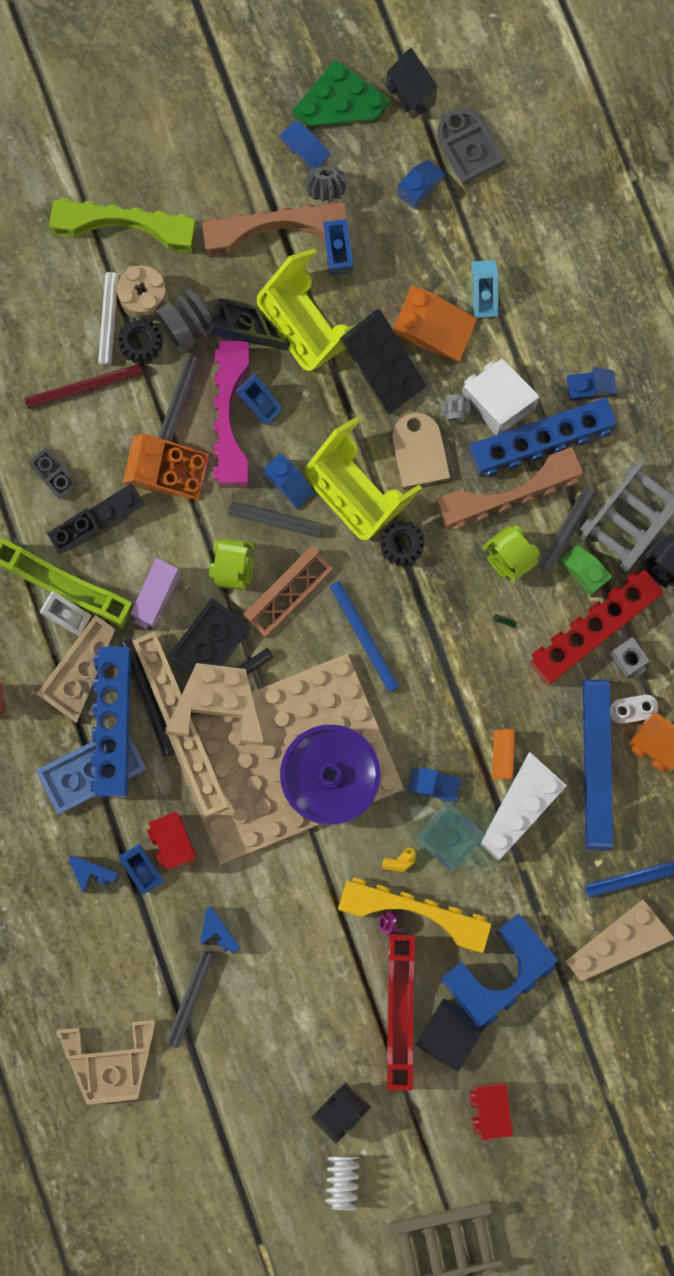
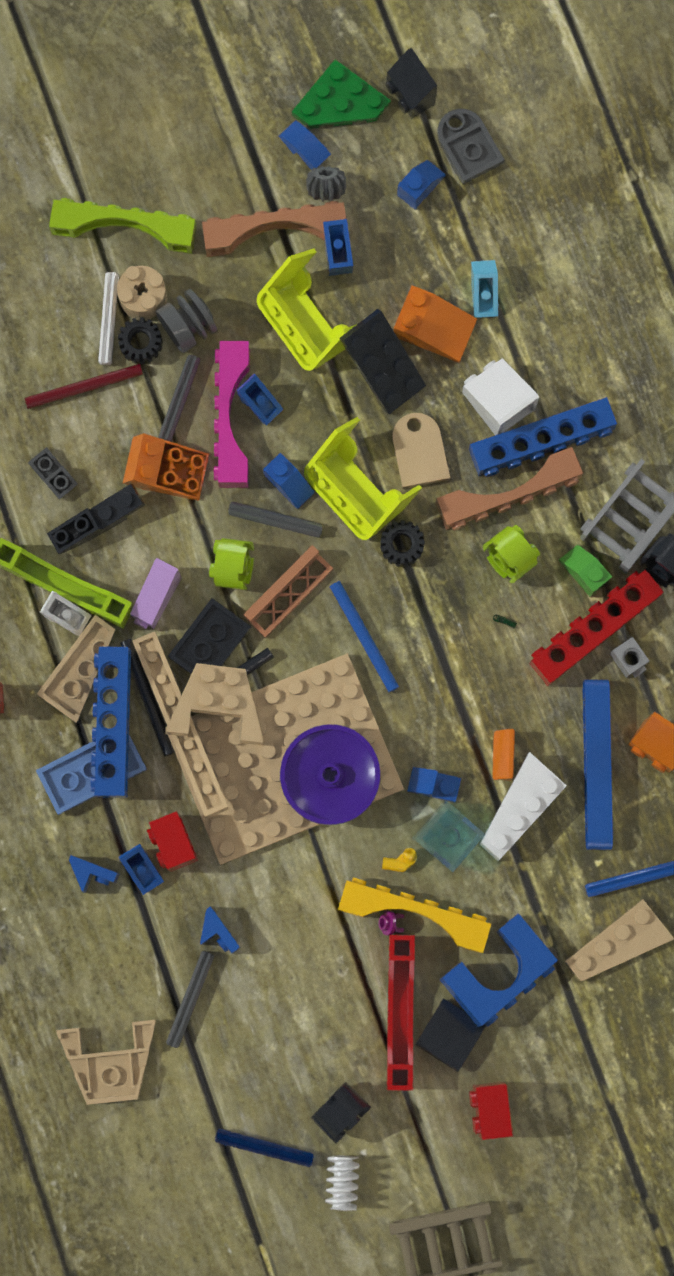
(244, 324): black wing -> none
(264, 1147): none -> clear blue axle
(455, 408): light grey gear -> none
(567, 529): dark grey axle -> none
(593, 384): blue slope -> none
(633, 708): white plate -> none

